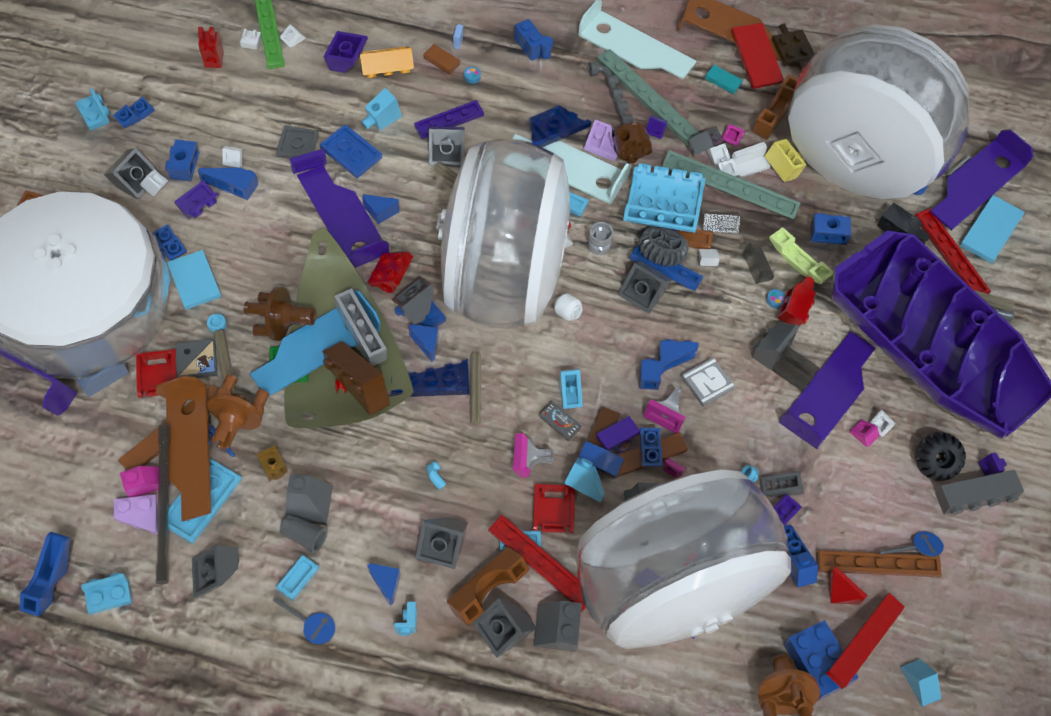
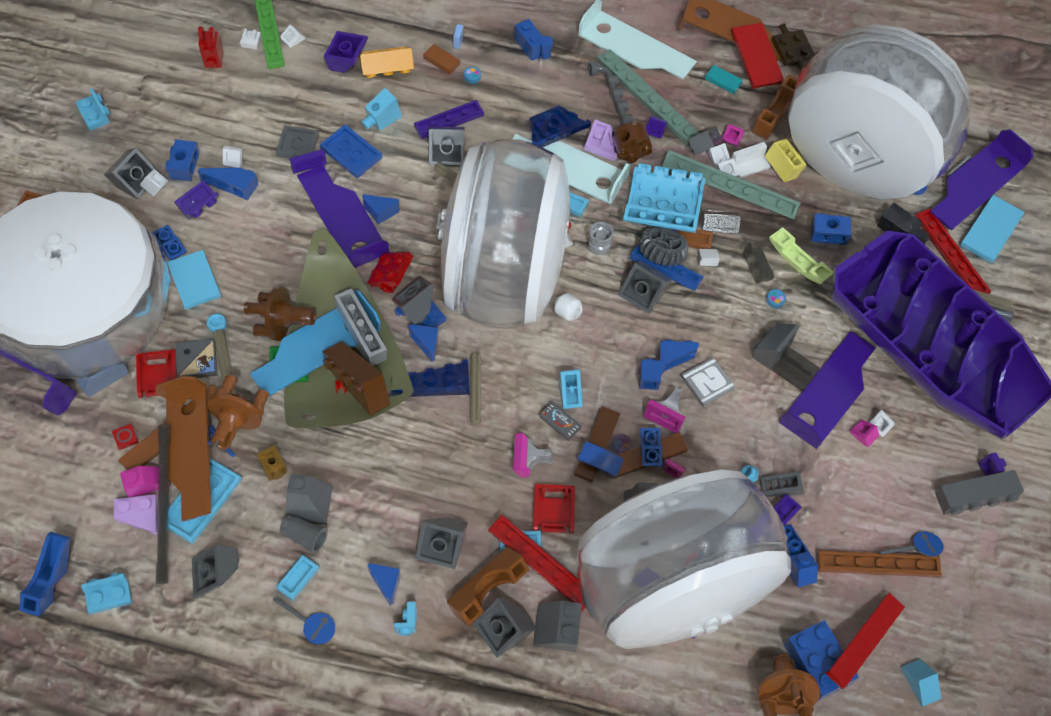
(125, 437): none -> red tile
(130, 115): blue slope -> none
(434, 476): medium azure arm -> none
(585, 479): medium azure slope -> none
(618, 433): dark purple tile -> none
(798, 302): red hinge -> none
(843, 589): red slope -> none
(951, 453): black wheel -> none

